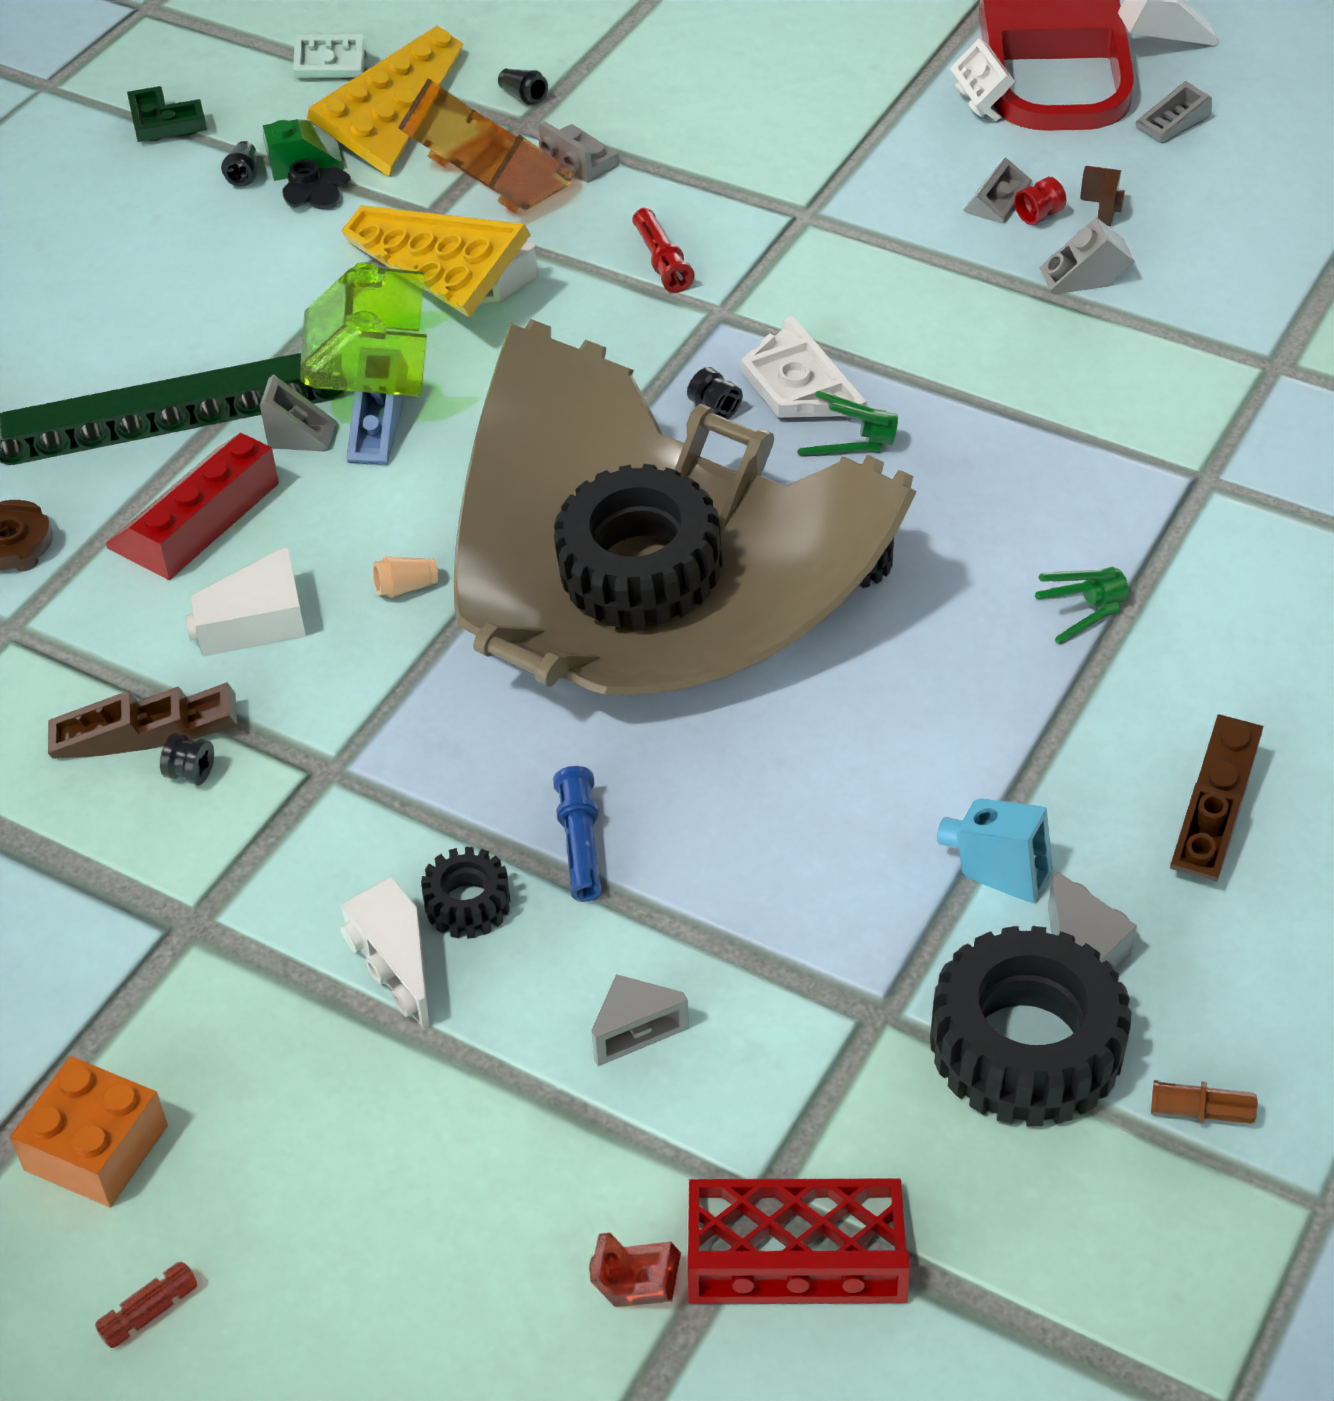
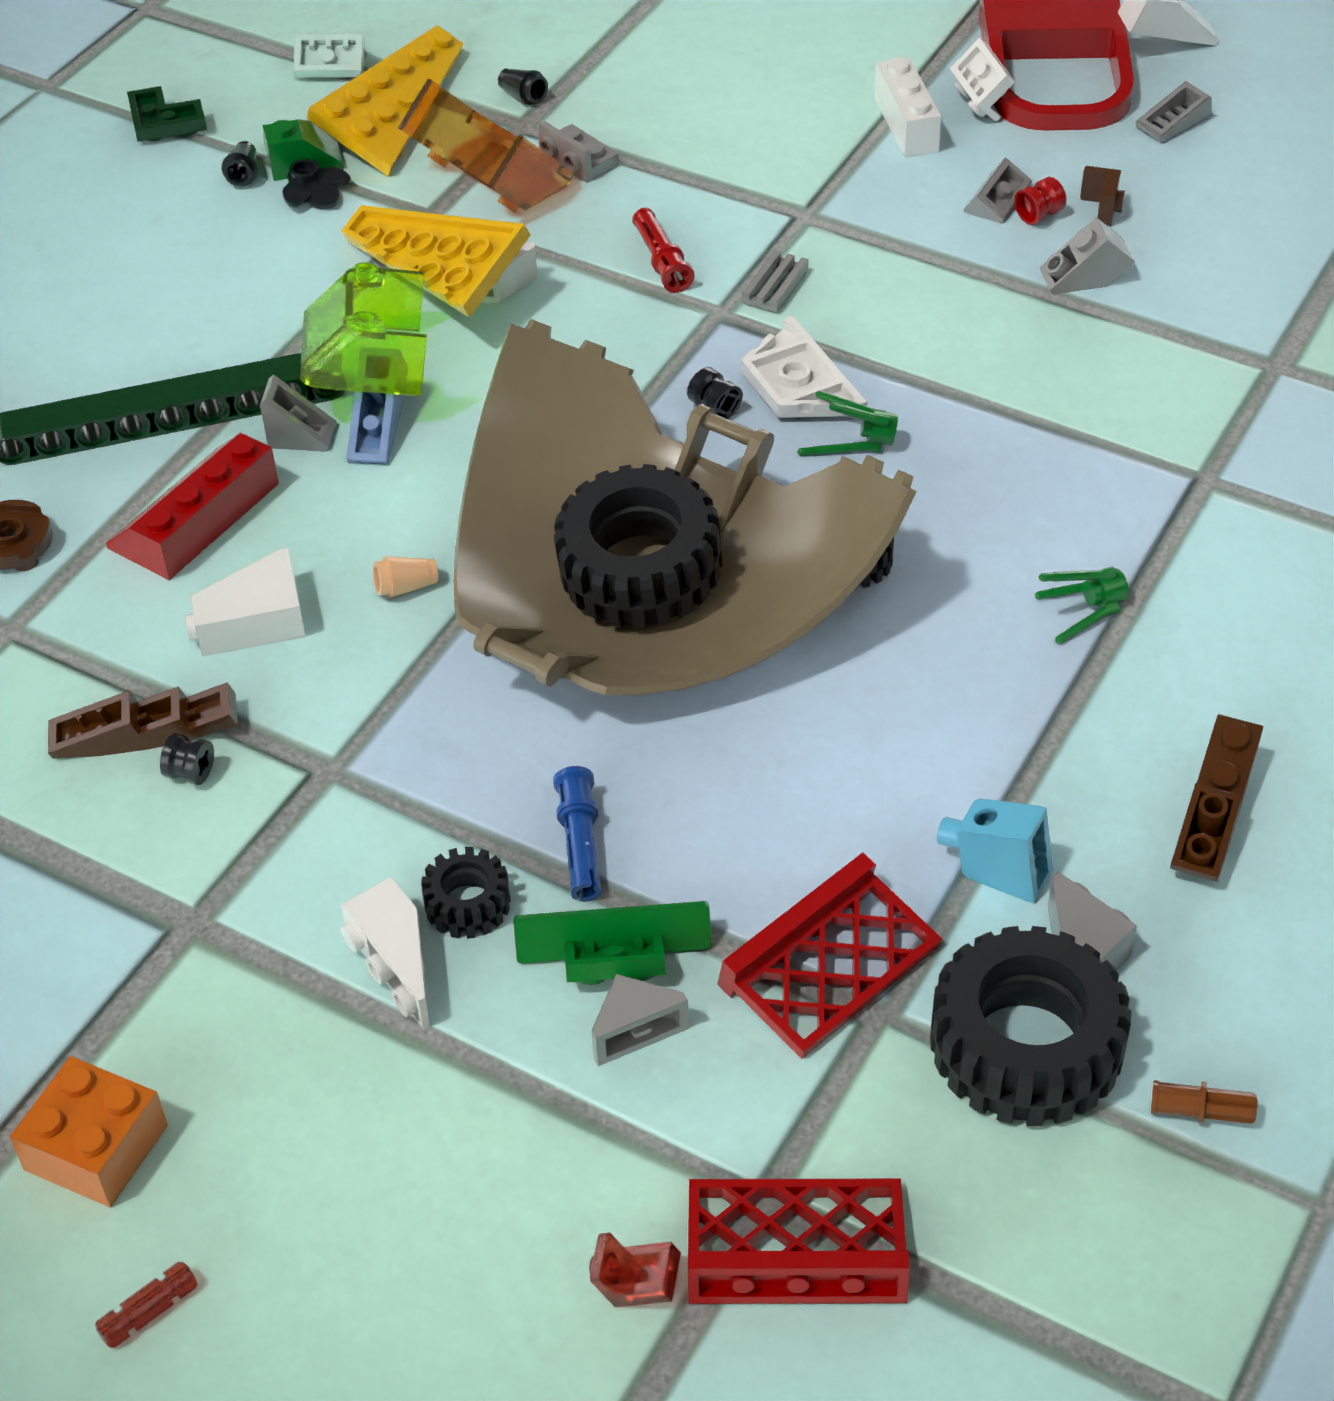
(613, 939): none -> green bracket
(769, 279): none -> light grey tile
(794, 932): none -> red fence
(907, 107): none -> white brick

